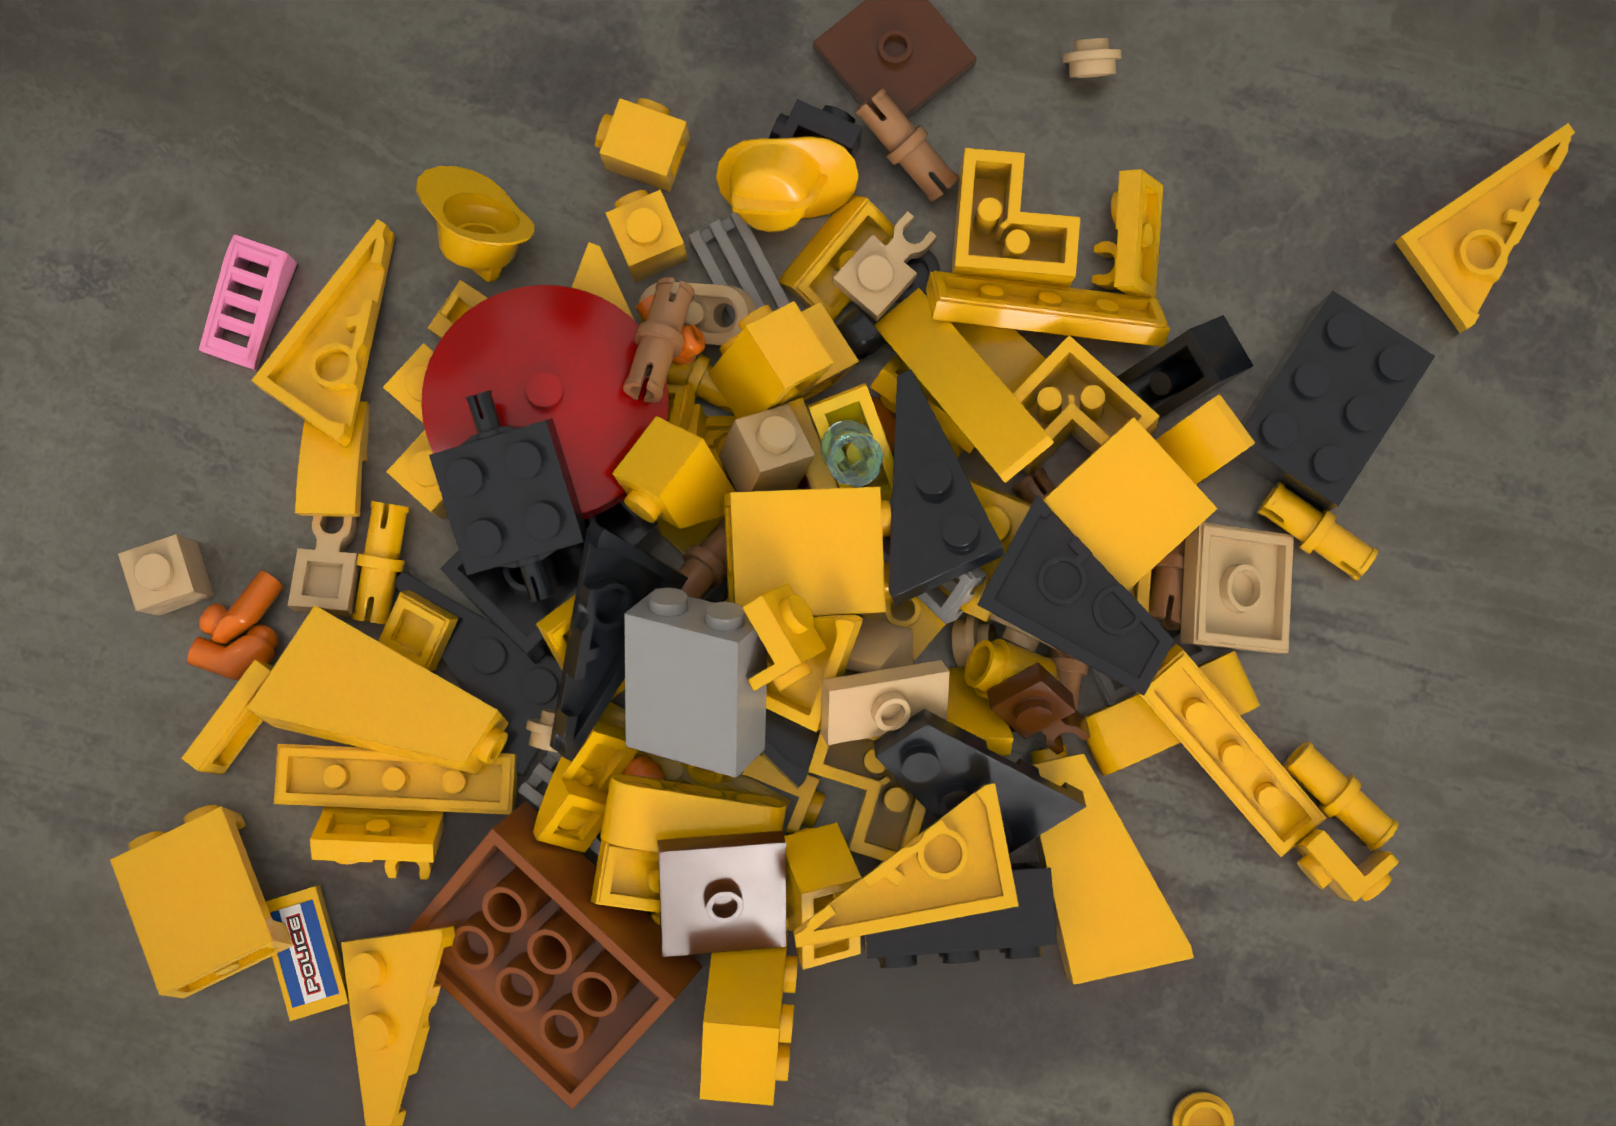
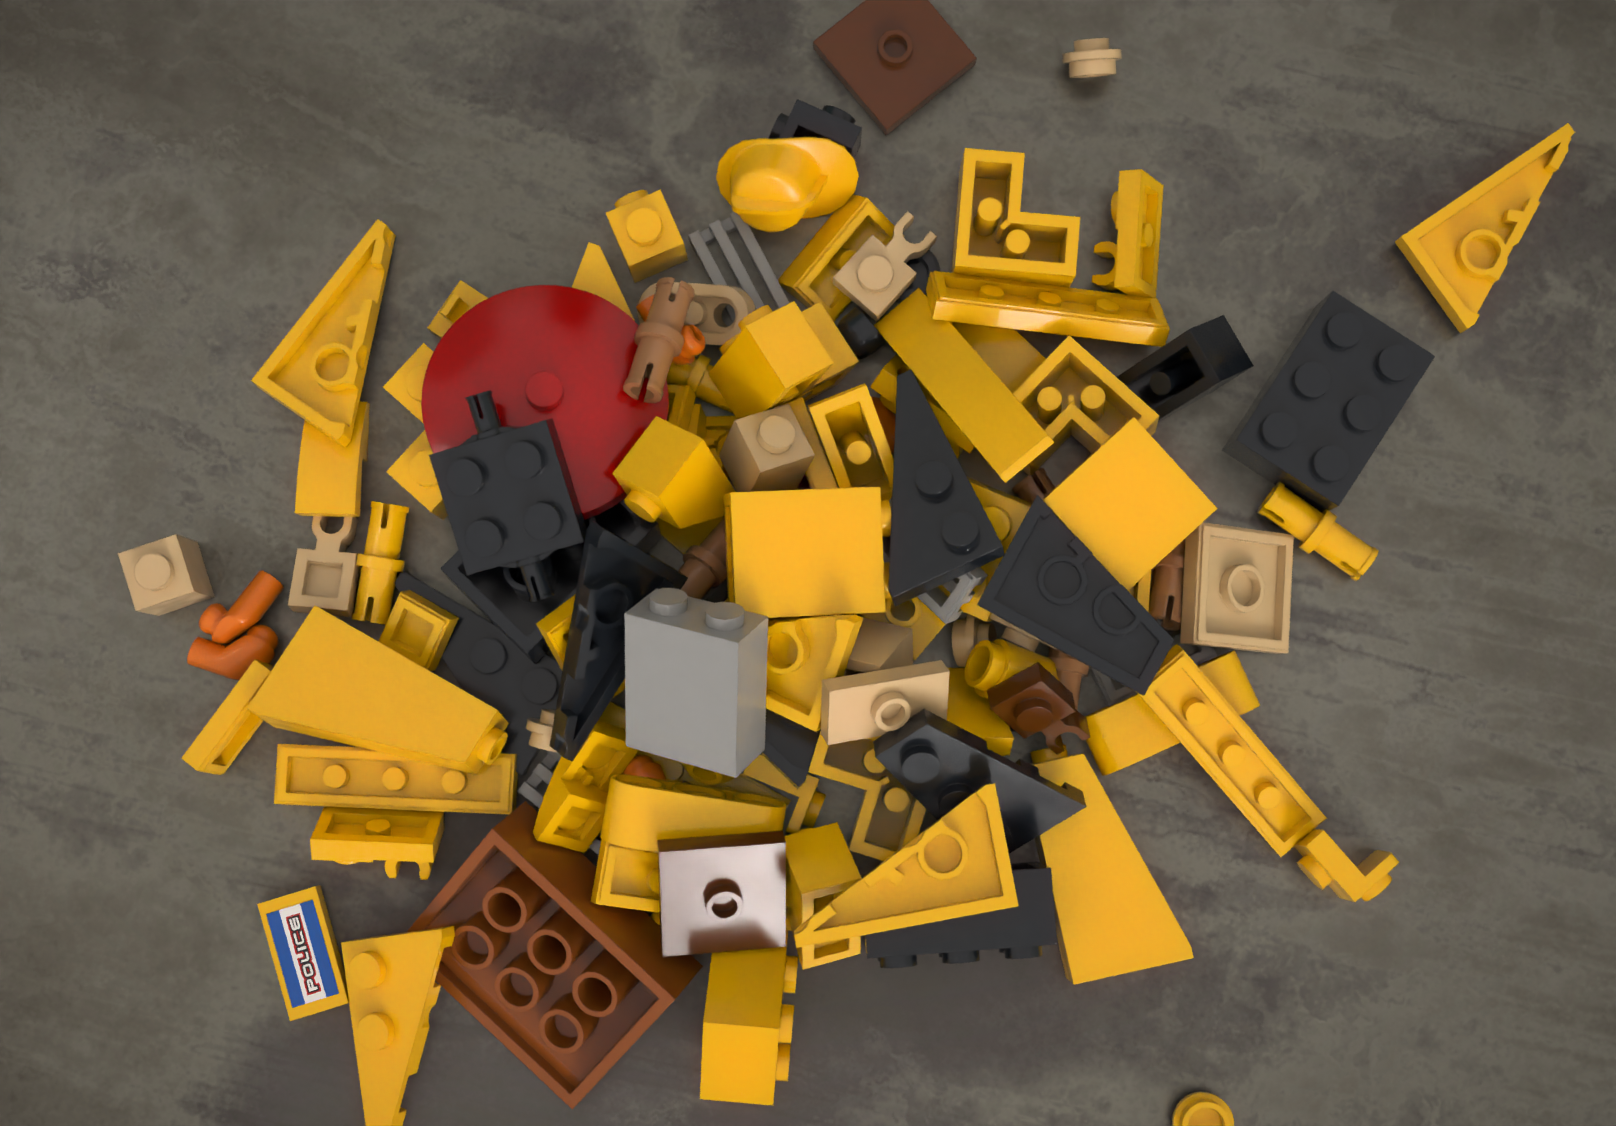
(197, 902): yellow panel -> none
(226, 296): bright pink slope -> none
(474, 219): yellow piece -> none
(643, 142): yellow brick -> none
(788, 635): yellow bracket -> none
(868, 448): clear light blue bush -> none
(906, 144): medium nougat pin -> none
(1206, 439): yellow slope -> none
(1340, 796): yellow pin -> none

